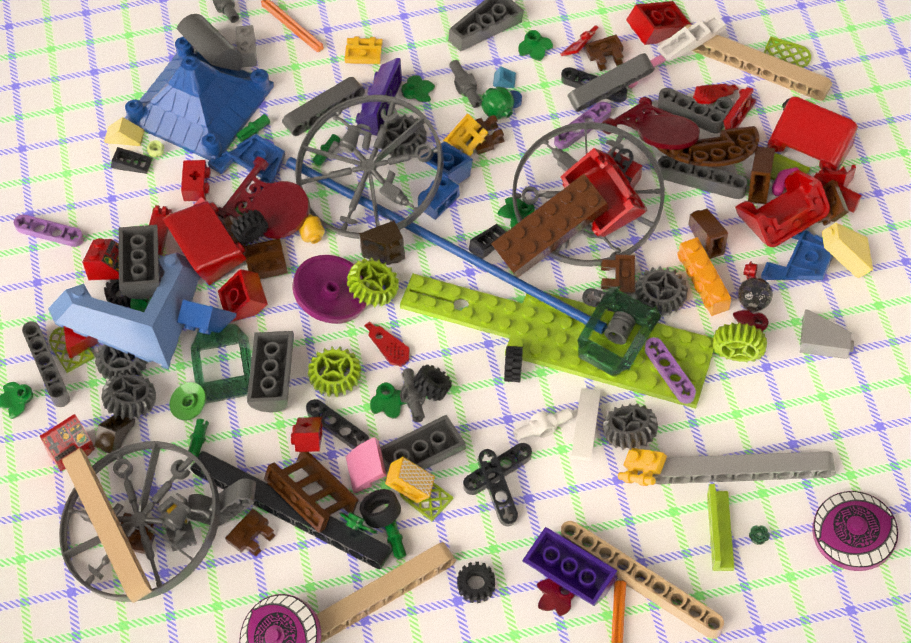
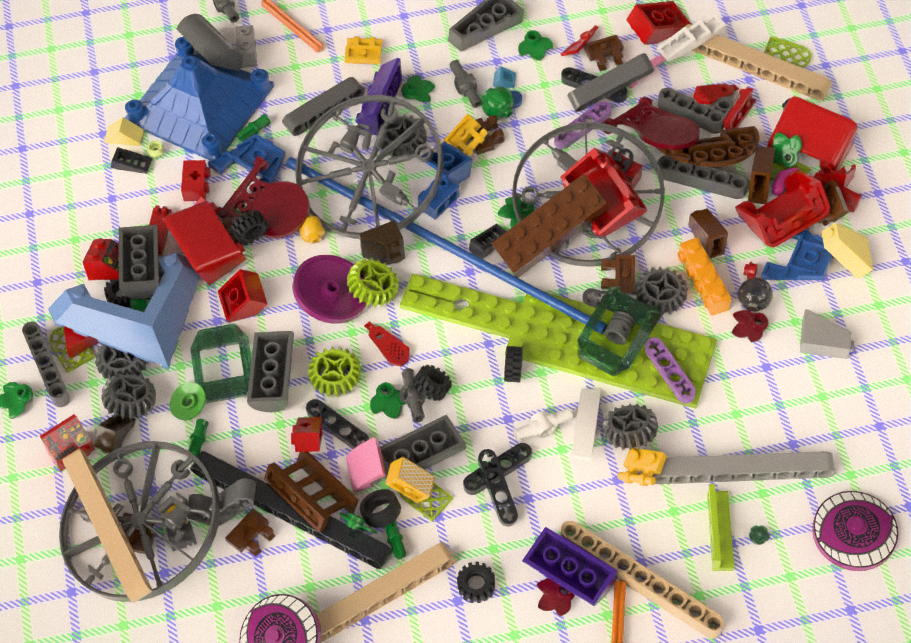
(47, 232): medium lavender beam -> none
(204, 317): blue slope -> none
(266, 258): reddish brown slope -> none
(319, 159): green axle -> none
(739, 342): lime gear -> none
(784, 147): none -> green plate

